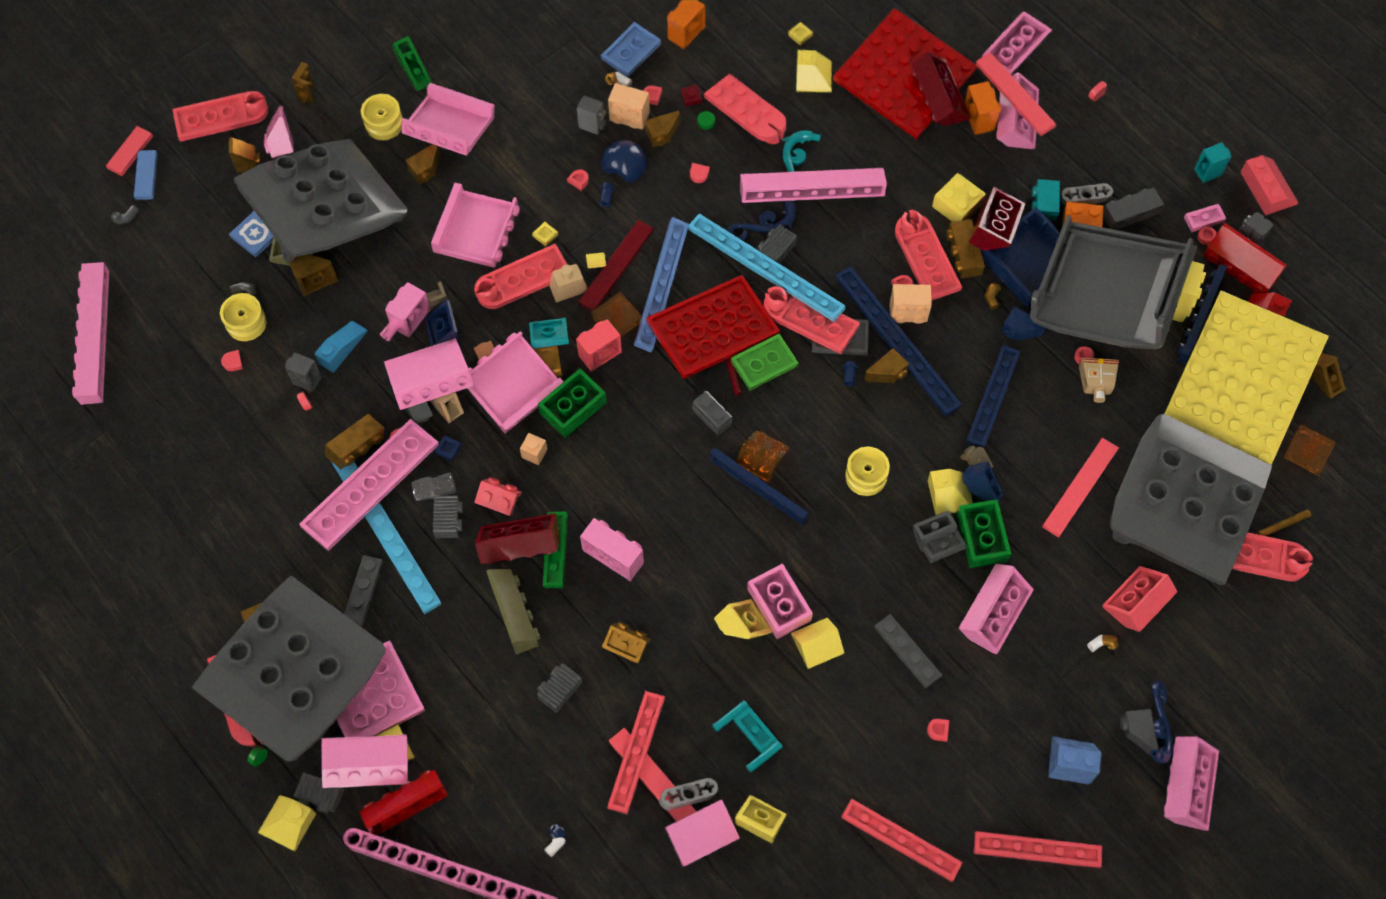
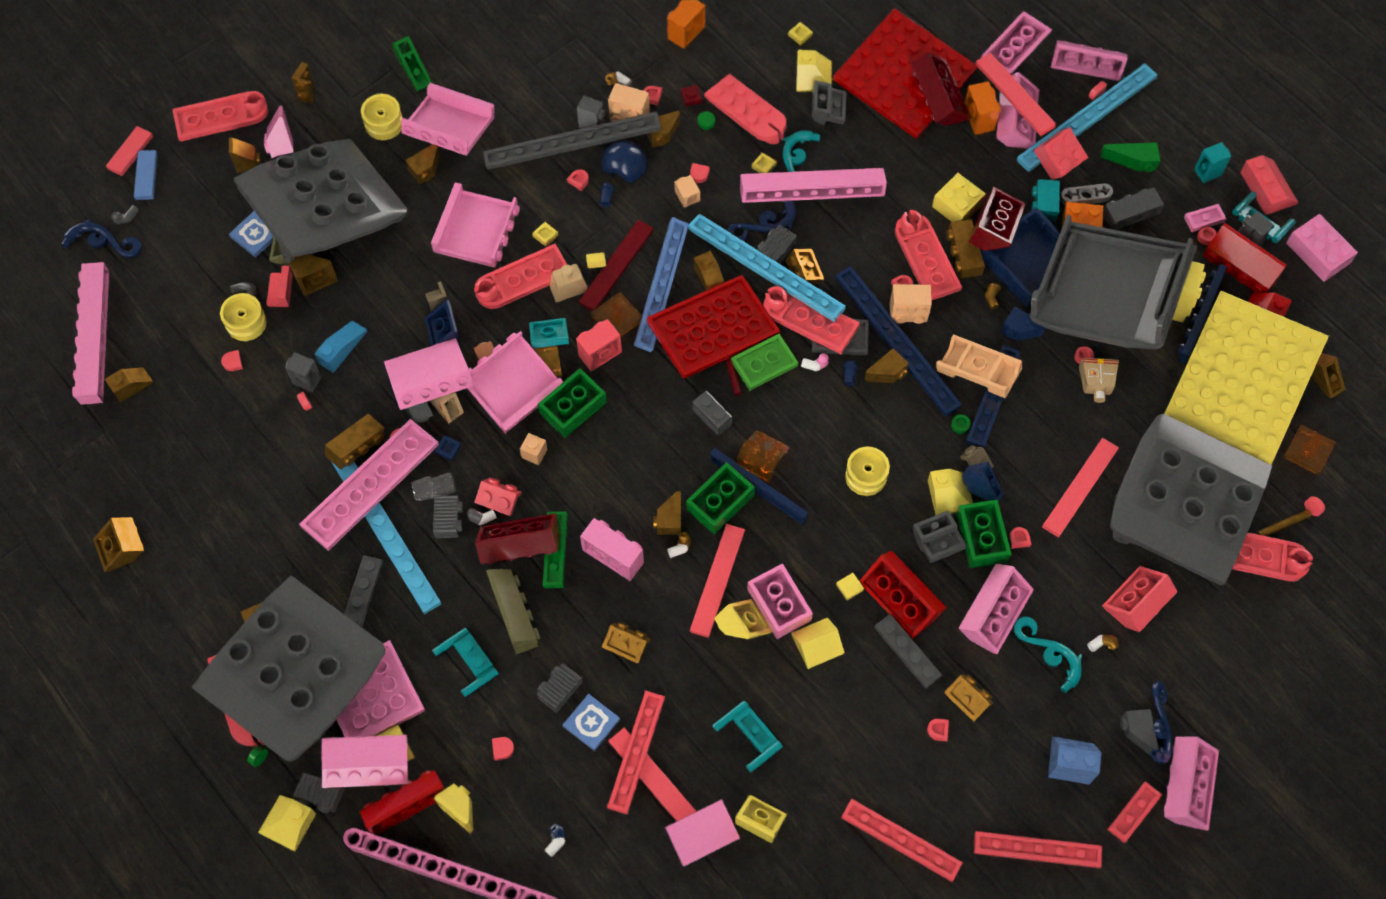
(76, 230): none -> dark blue plant
(118, 543): none -> pearl gold slope
(128, 382): none -> pearl gold slope
(280, 288): none -> coral panel
(406, 311): bright pink brick -> none
(457, 805): none -> light yellow slope
(473, 657): none -> teal plate
(480, 518): none -> arm
(502, 748): none -> coral tile
(571, 140): none -> dark grey plate
(591, 722): none -> medium blue tile
(631, 49): medium blue plate -> none
(669, 516): none -> pearl gold slope
(682, 545): none -> arm
(682, 801): light grey beam -> none
(687, 191): none -> light nougat brick
(708, 270): none -> pearl gold slope
(717, 580): none -> coral tile
(720, 498): none -> green brick
(764, 164): none -> light yellow tile
(804, 264): none -> pearl gold bracket
(816, 365): none -> arm
(828, 103): none -> dark grey brick
(849, 586): none -> light yellow tile
(902, 594): none -> red slope
(960, 424): none -> green tile
(969, 696): none -> pearl gold bracket
(980, 365): none -> light nougat piece
(1019, 538): none -> coral tile
(1052, 646): none -> teal plant
(1060, 153): none -> coral brick
(1088, 60): none -> bright pink slope
(1095, 111): none -> medium azure plate
(1133, 155): none -> green slope
(1134, 812): none -> coral tile
(1244, 210): none -> teal plate
(1315, 506): none -> coral tile
(1321, 247): none -> bright pink brick

